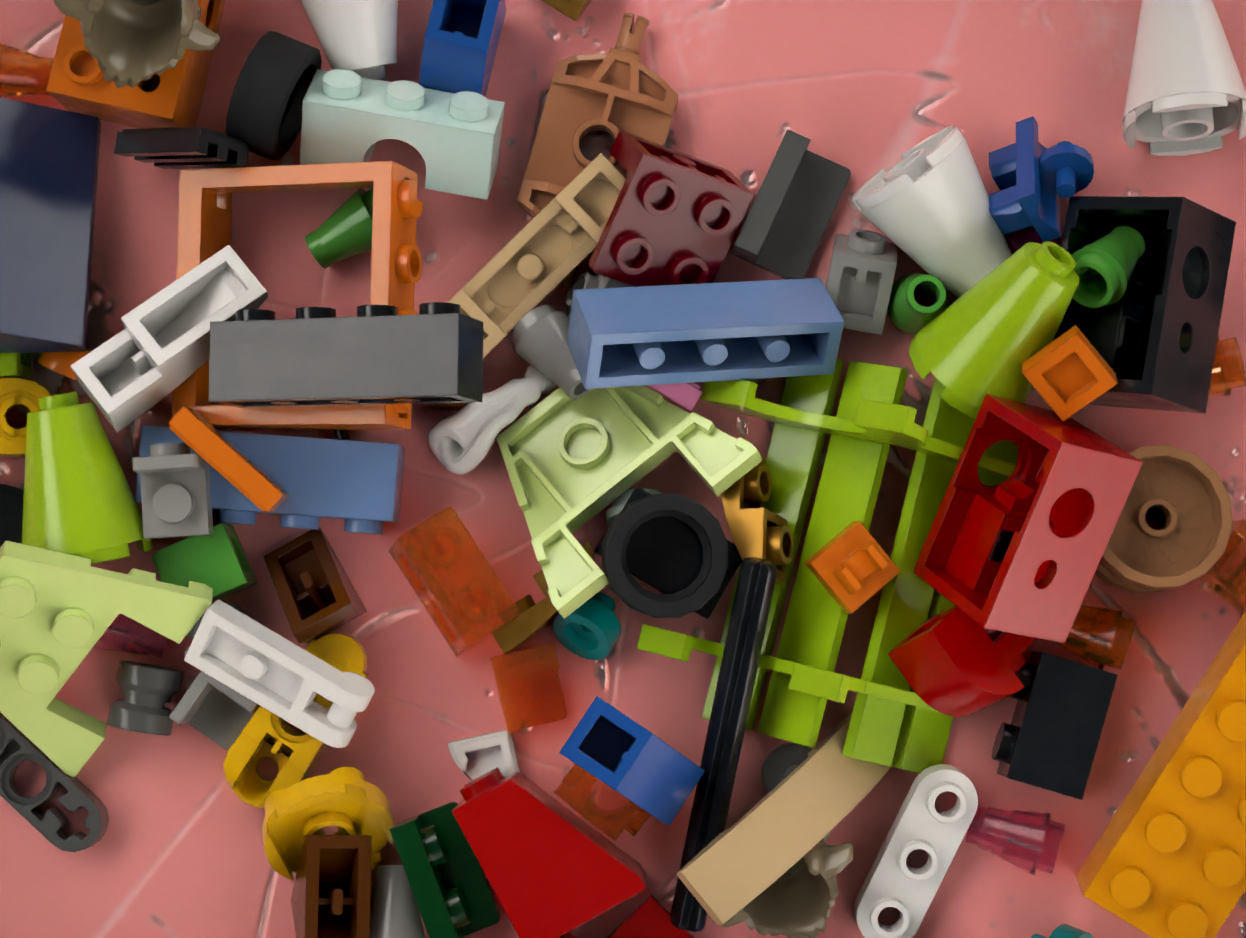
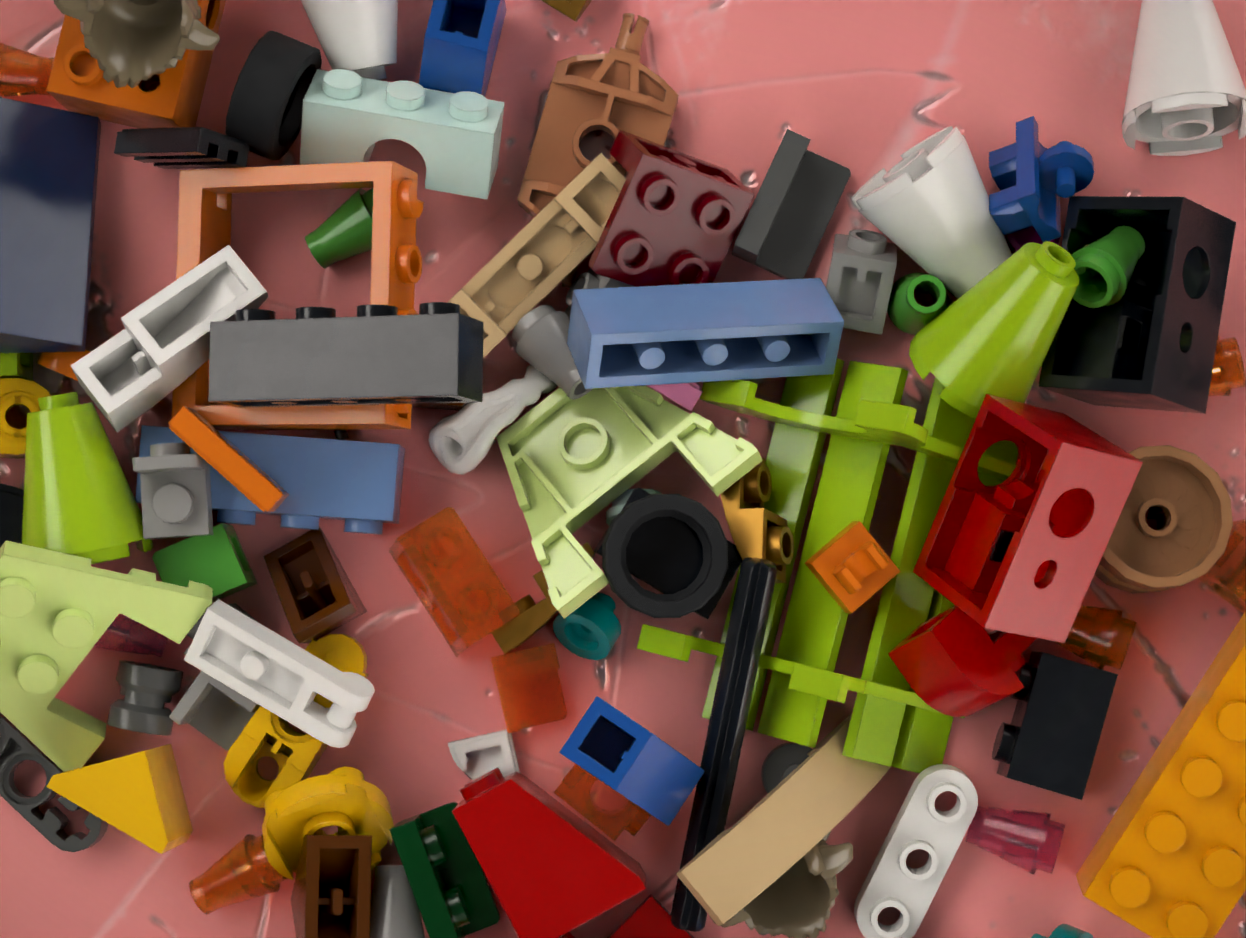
(134, 794): none -> yellow slope
(236, 877): none -> clear orange cone
(1069, 373): orange tile -> none

